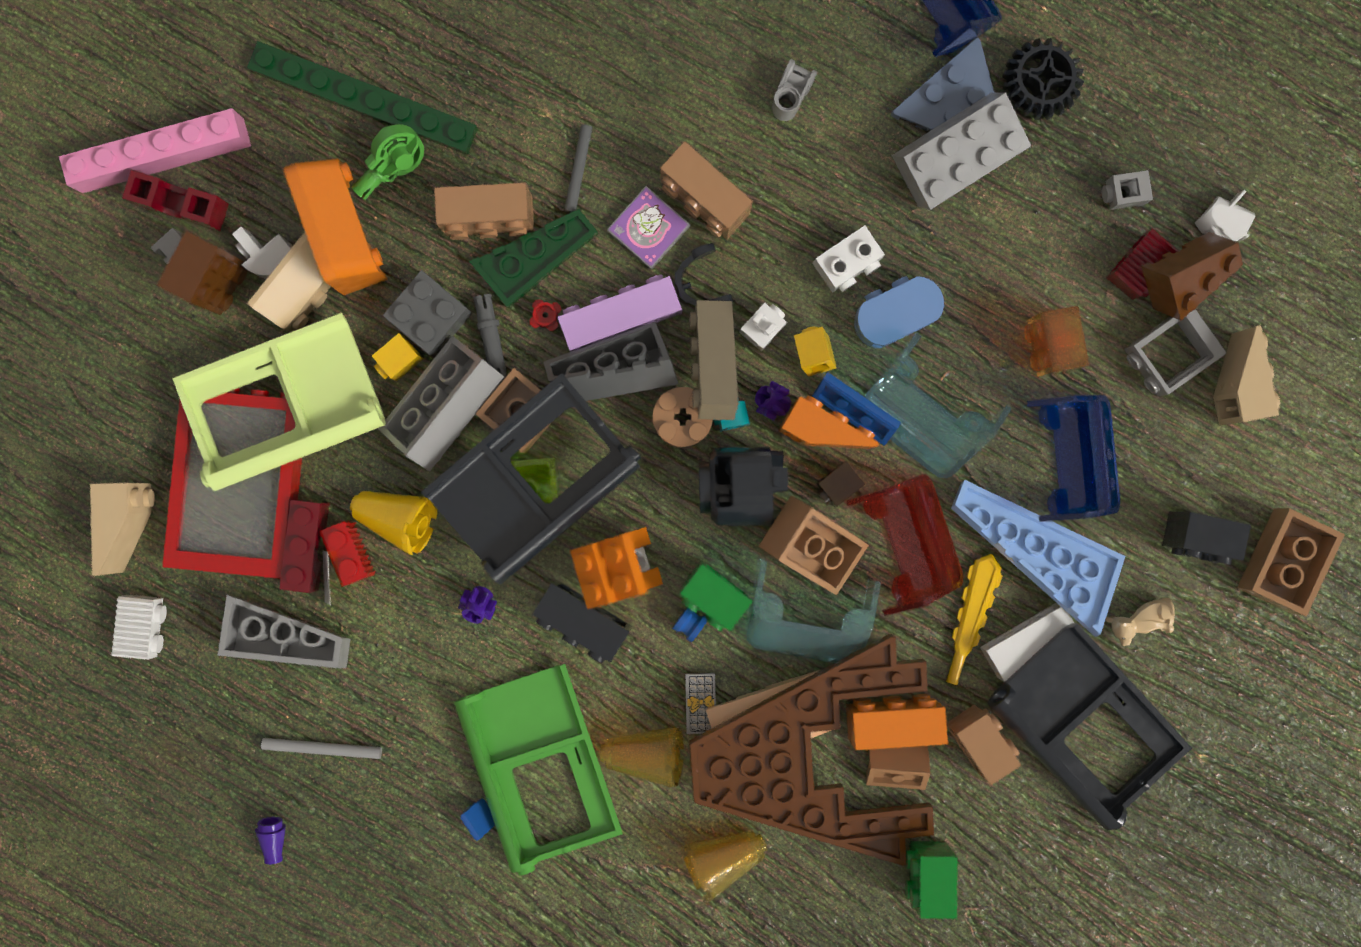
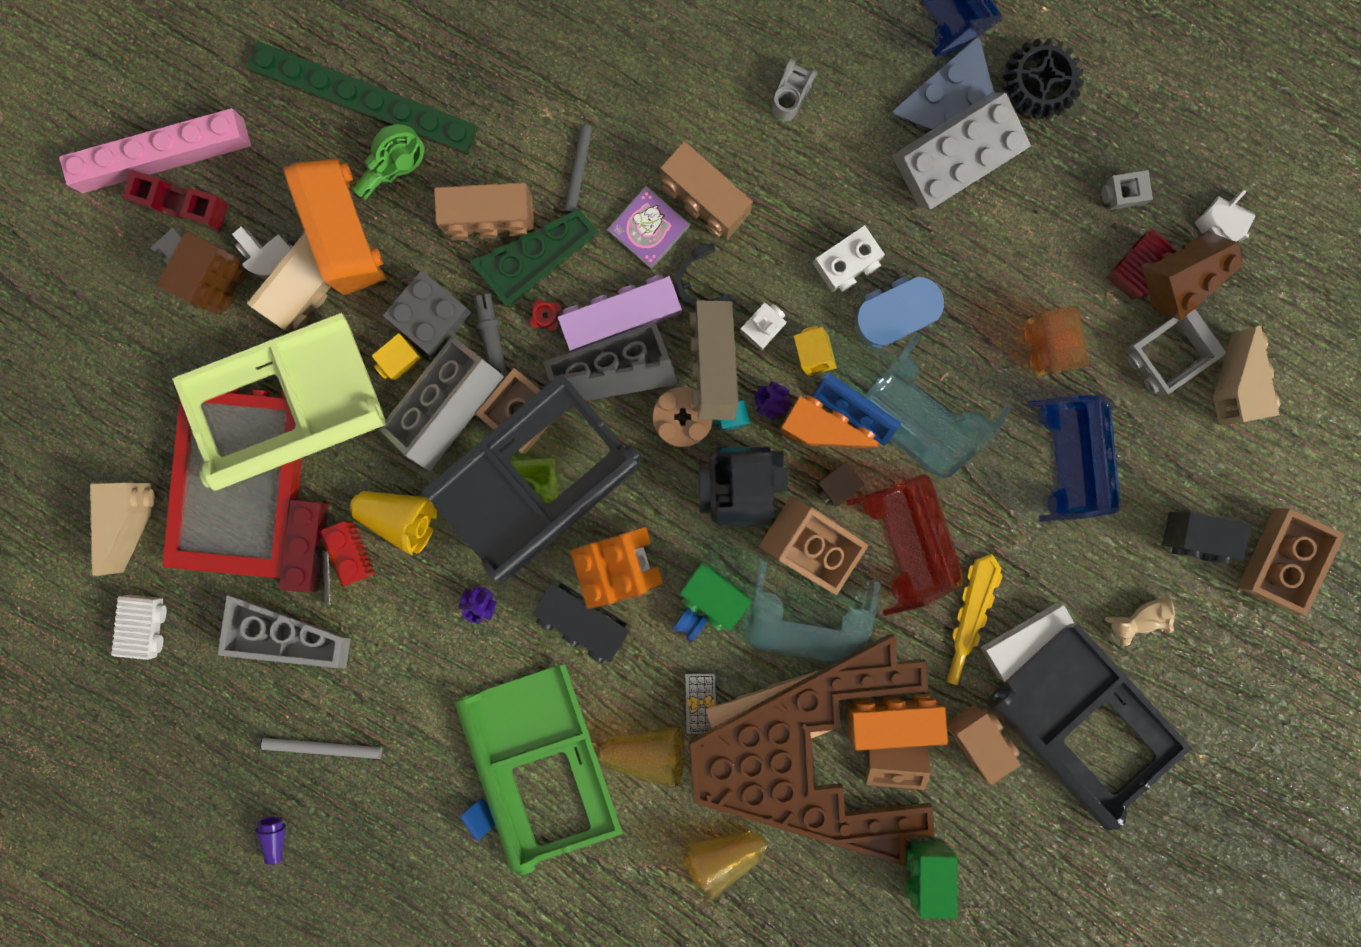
(1059, 561): light blue wing -> none

